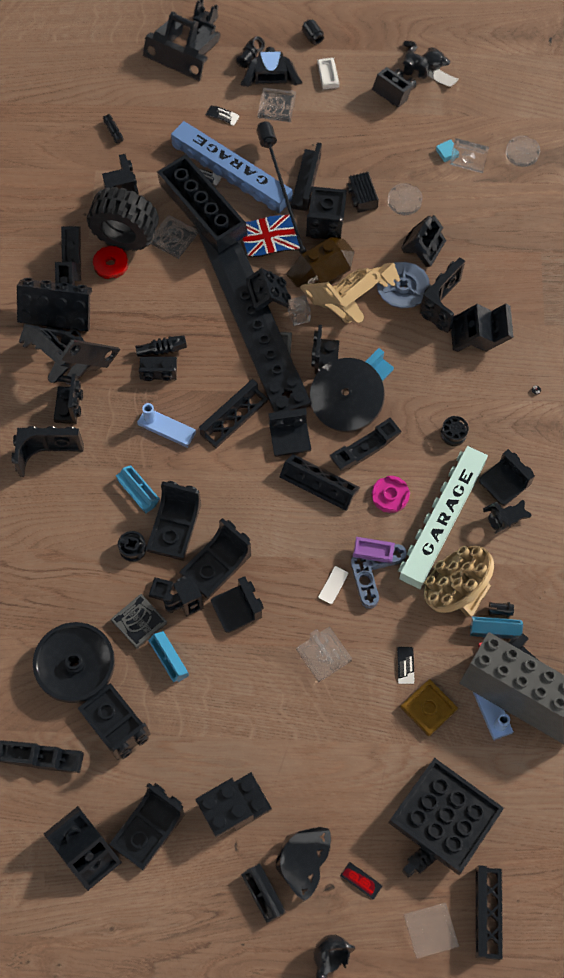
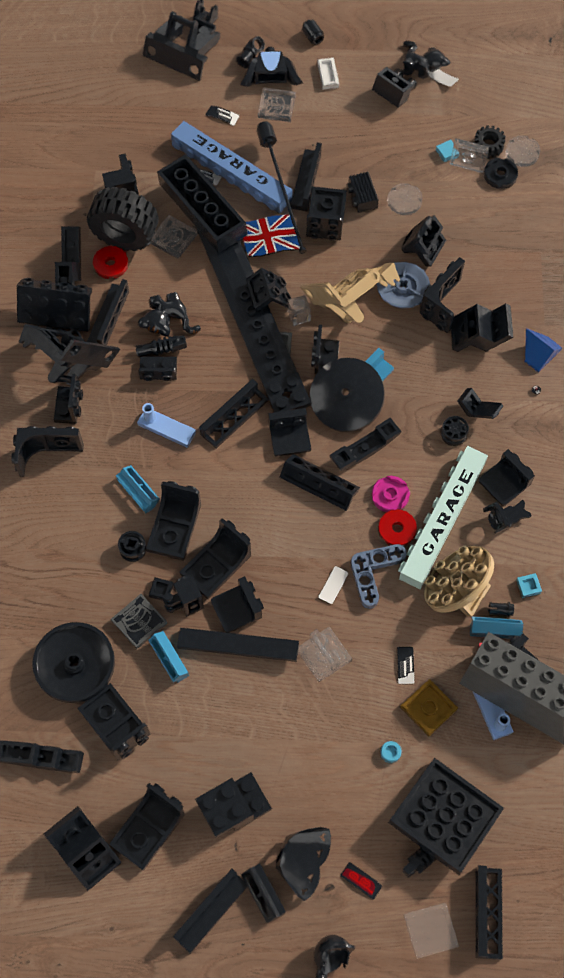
(109, 313): none -> black fence
(112, 128): black axle -> none
(158, 320): none -> black animal
(210, 911): none -> black fence
(238, 644): none -> black tile
(322, 263): dark brown wedge -> none
(373, 550): medium lavender tile -> none
(391, 752): none -> medium azure tile
(401, 518): none -> red tile
(476, 408): none -> black bracket
(494, 135): none -> black tyre
(500, 181): none -> black tile
(529, 585): none -> medium azure tile
(539, 350): none -> blue slope

